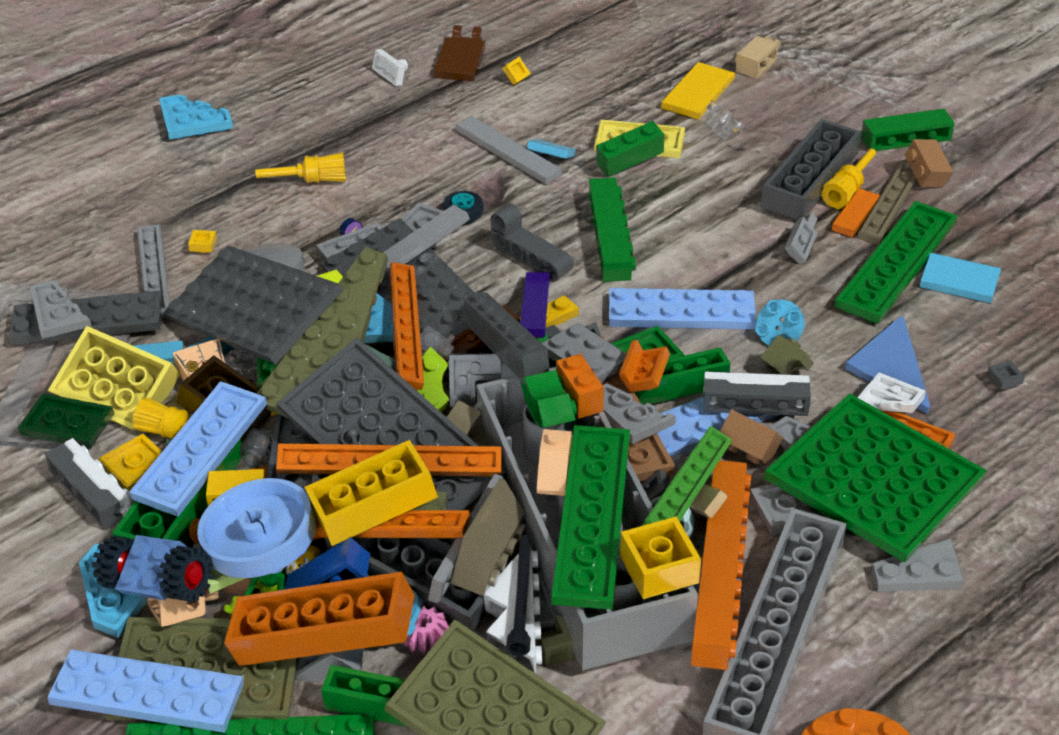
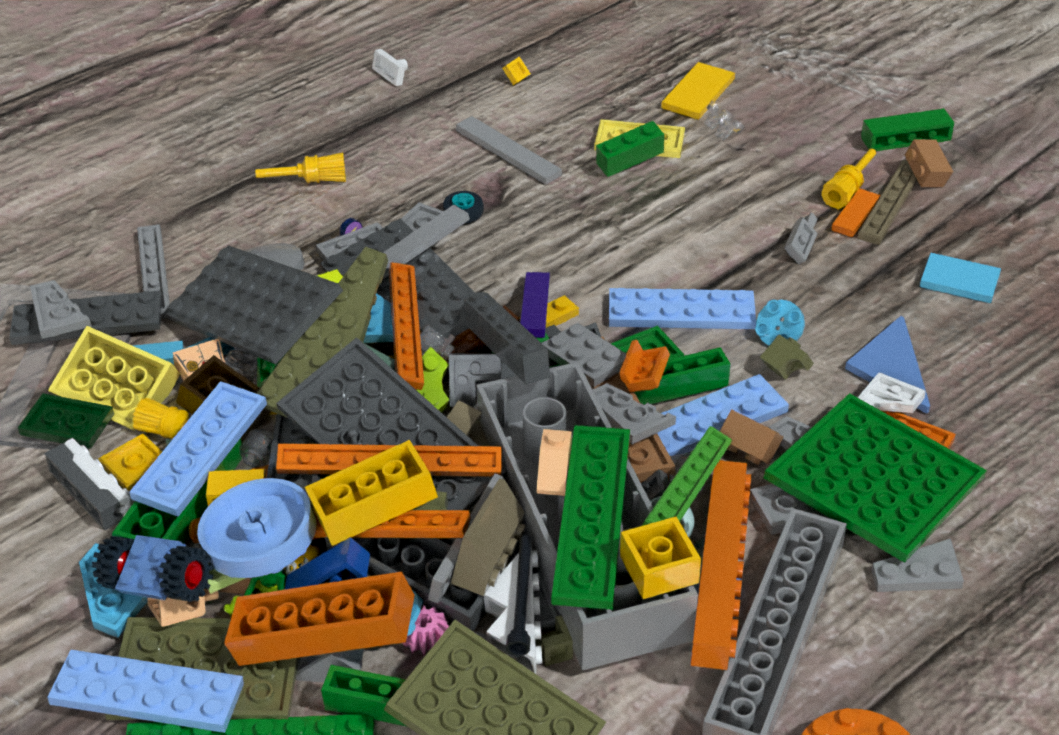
(192, 118): medium azure plate -> none
(202, 241): yellow plate -> none
(460, 56): reddish brown tile -> none
(525, 246): dark grey beam -> none
(548, 399): green brick -> none
(551, 148): medium azure tile -> none
(581, 385): orange brick -> none
(610, 230): green brick -> none
(708, 501): tan tile -> none
(756, 393): dark grey piece -> none
(757, 56): tan brick -> none
(800, 178): dark grey brick -> none
(896, 262): green plate -> none
(1005, 375): dark grey plate -> none

